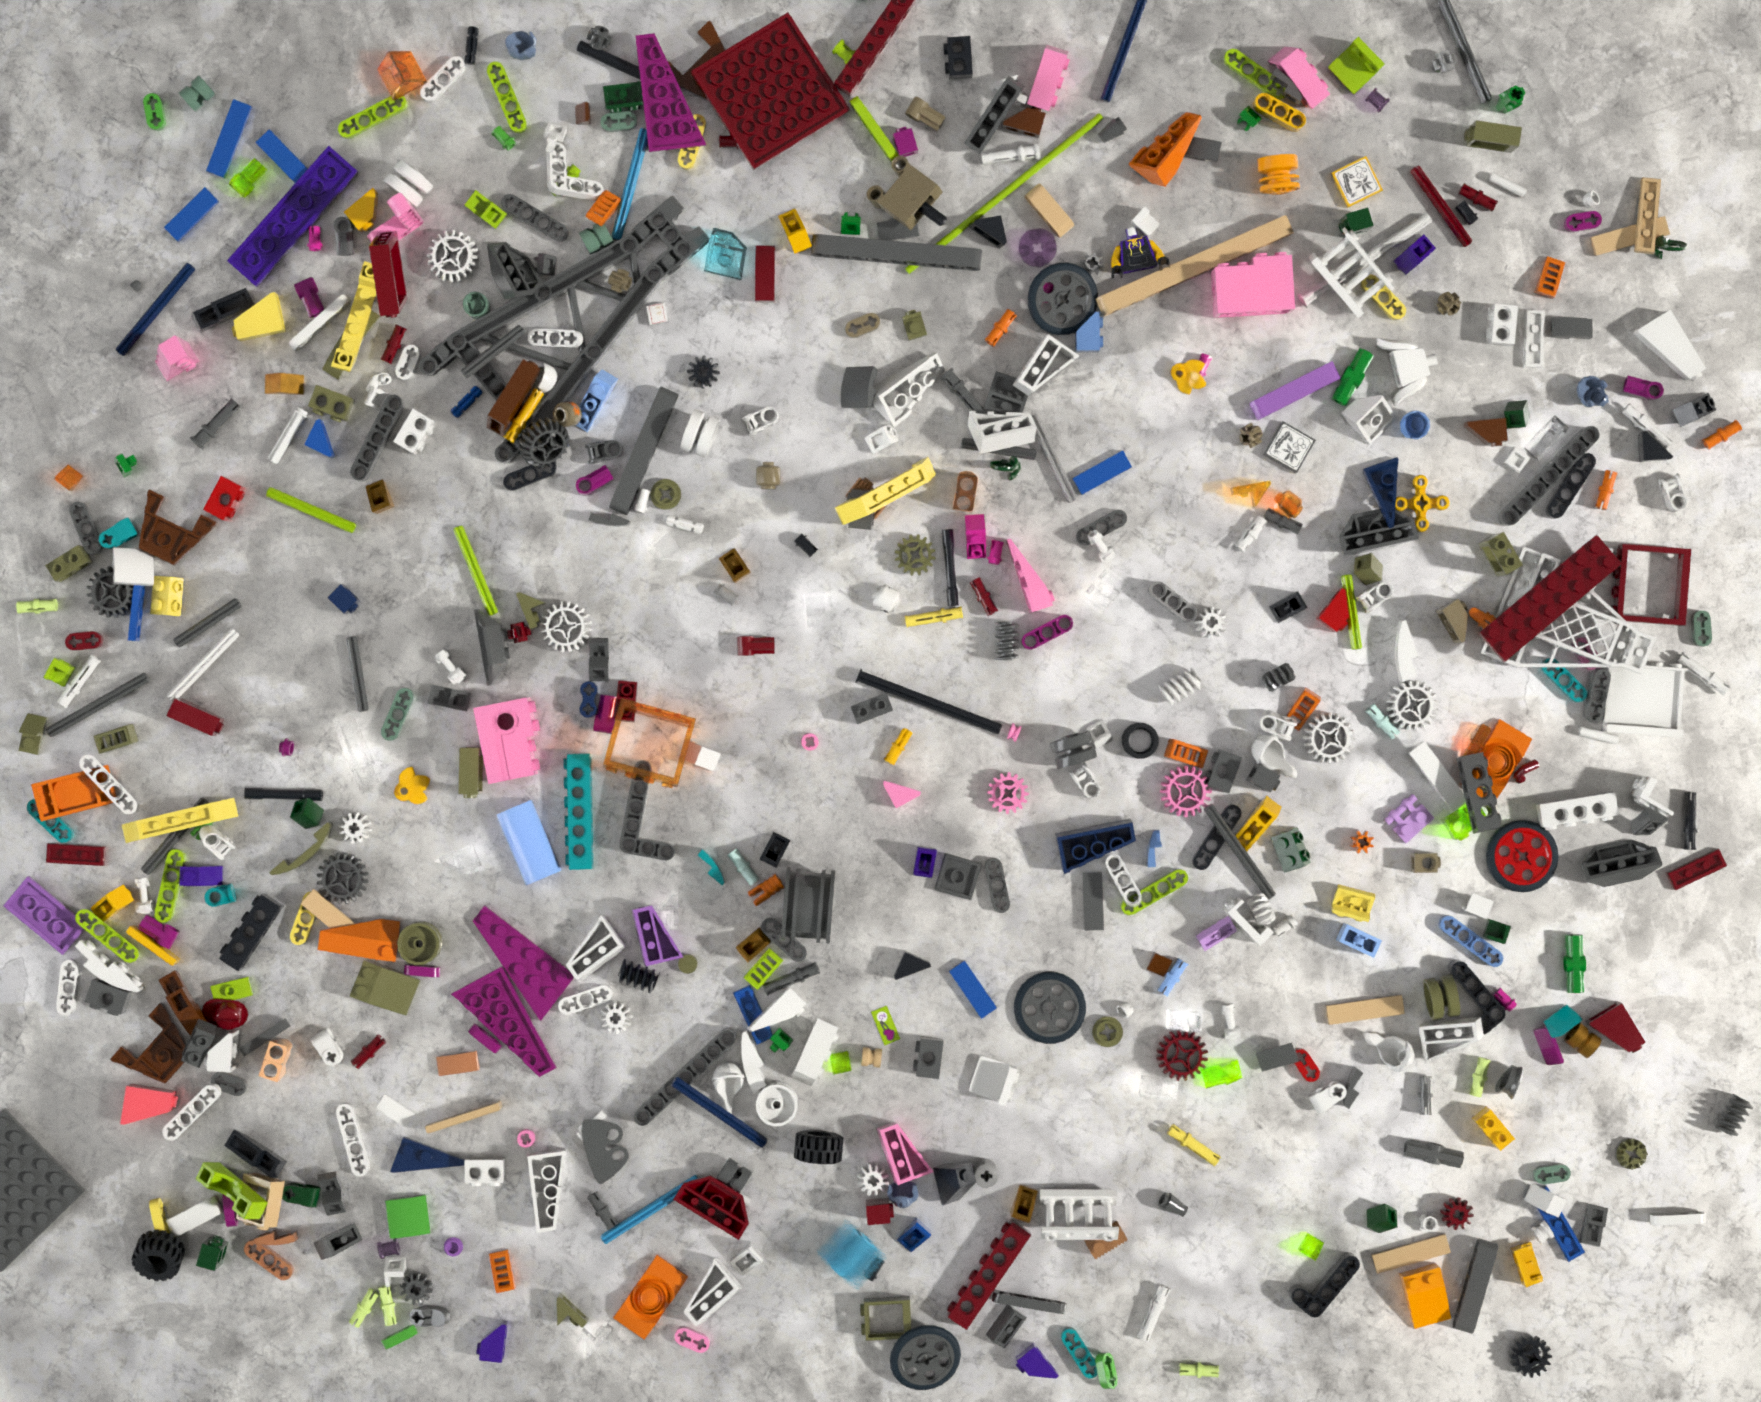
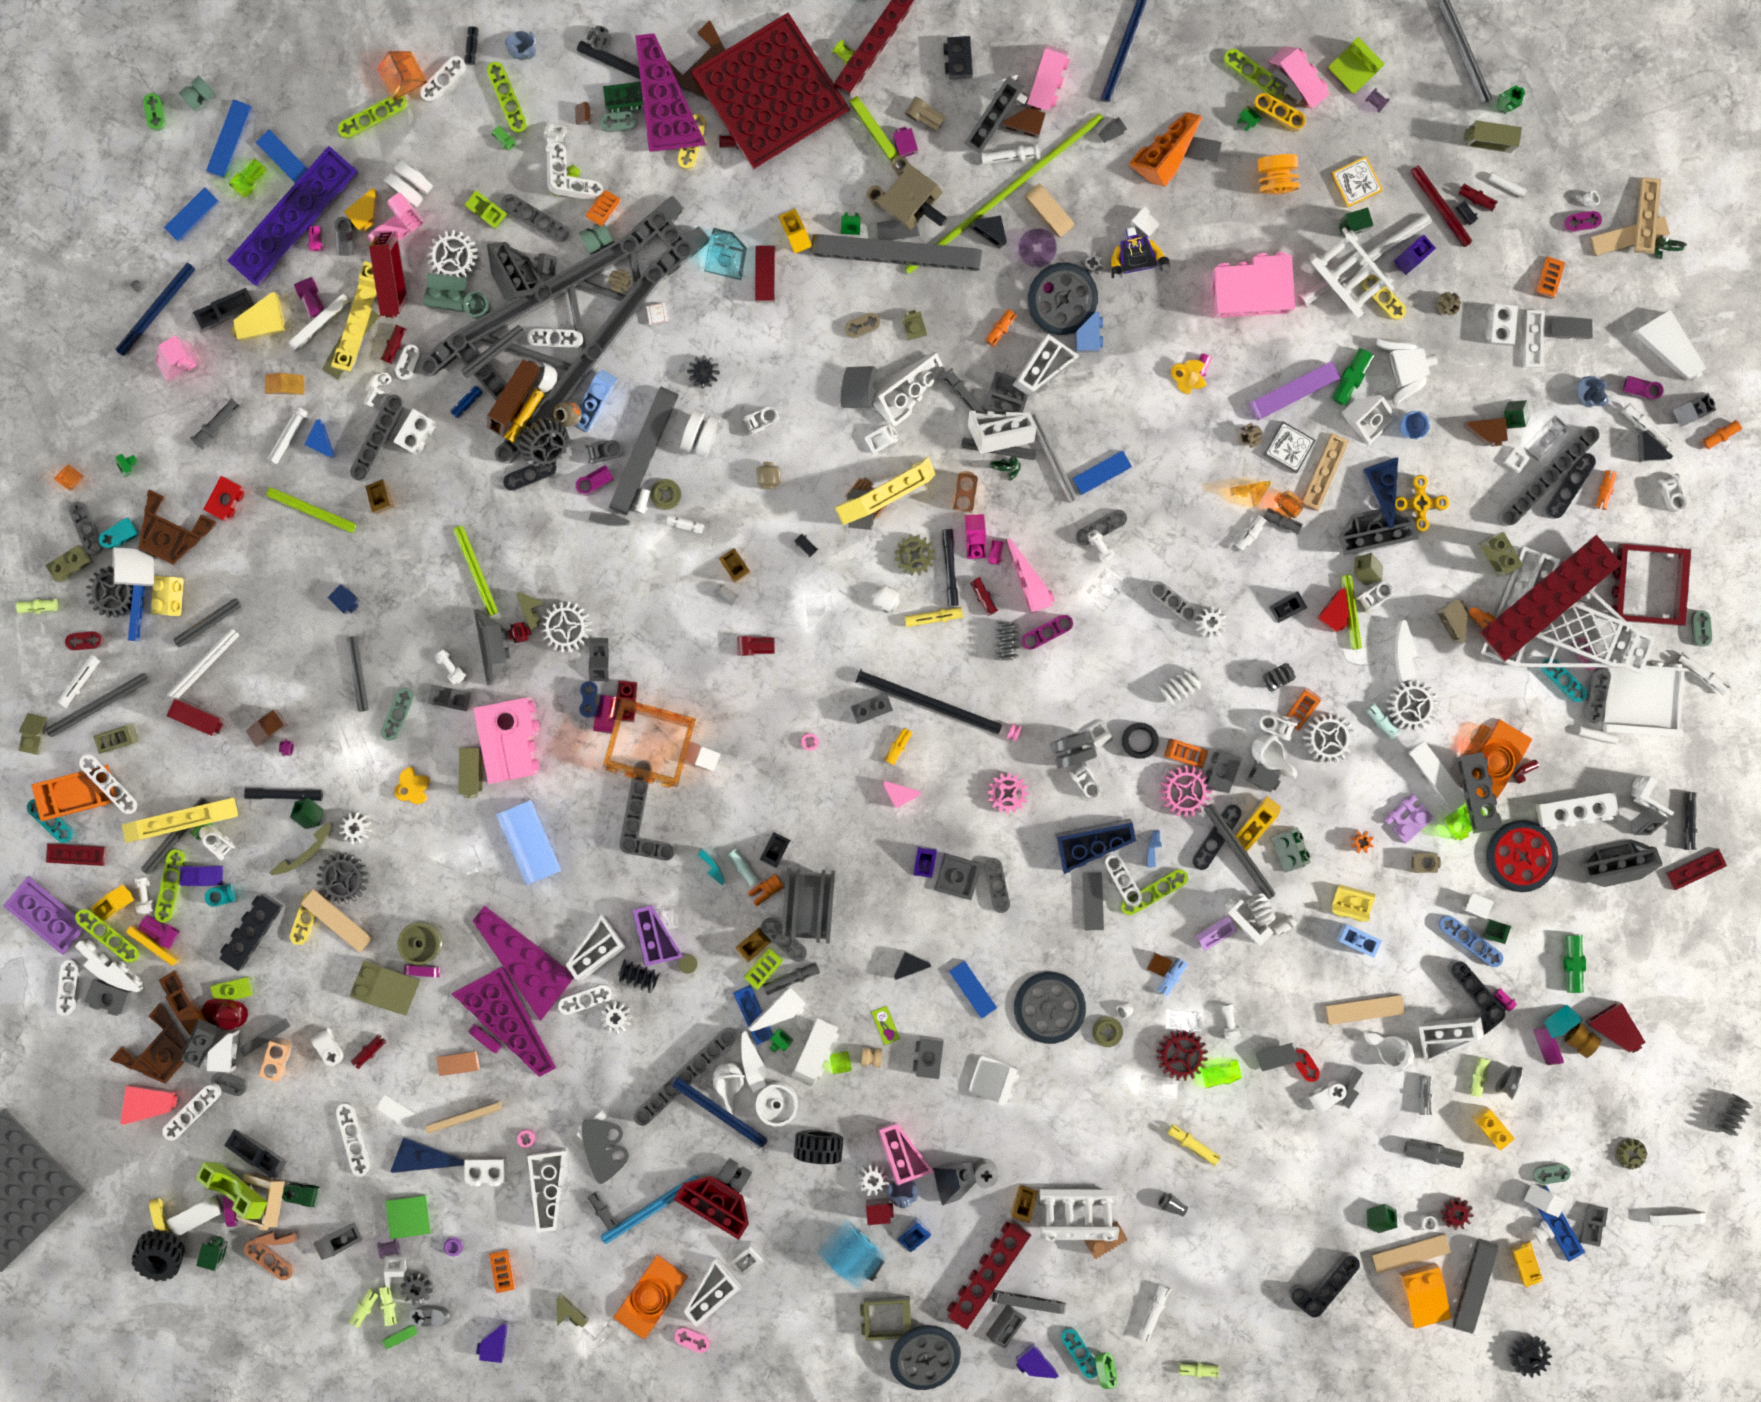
(59, 672): lime panel -> none
(266, 727): none -> reddish brown slope
(332, 400): olive brick -> none
(332, 1193): dark grey slope -> none
(365, 939): orange wedge -> none
(445, 292): none -> sand green bracket
(586, 860): teal brick -> none
(630, 185): dark azure axle -> none
(1194, 265): tan beam -> none
(1311, 1246): clear neon green slope -> none
(1324, 471): none -> tan tile
(1441, 997): olive wheel -> none
(1445, 61): light grey gear -> none

